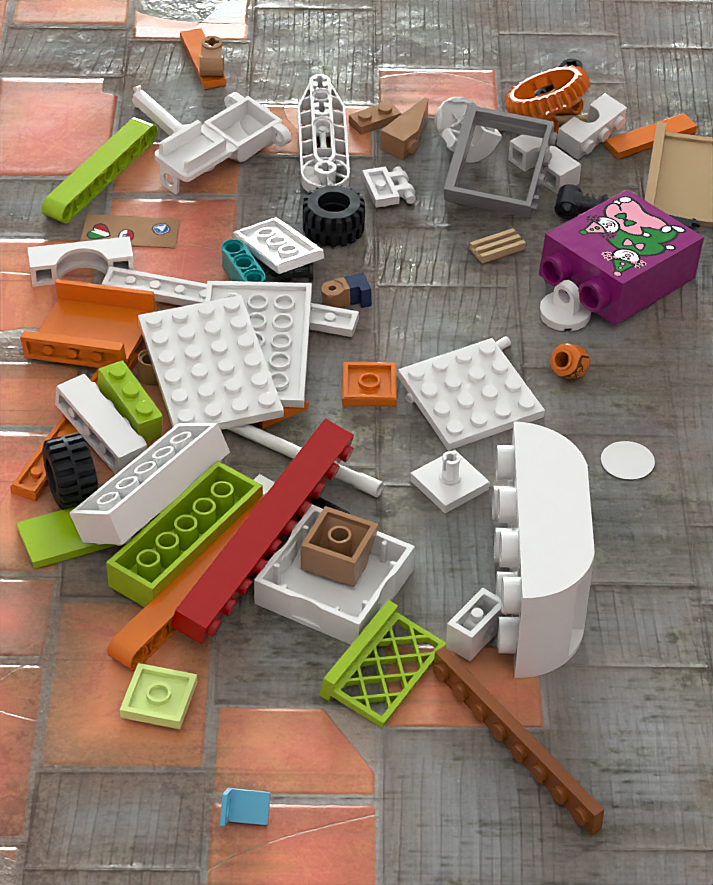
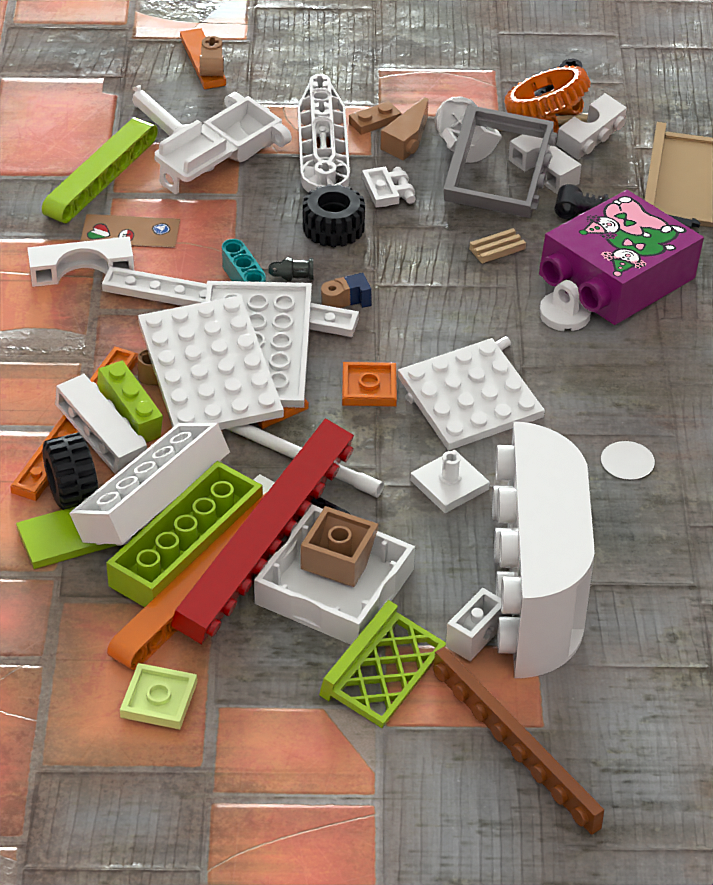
(90, 325): orange panel -> none
(245, 806): medium azure bracket -> none
(278, 245): white tile -> none
(569, 361): orange head -> none
(643, 137): orange tile -> none

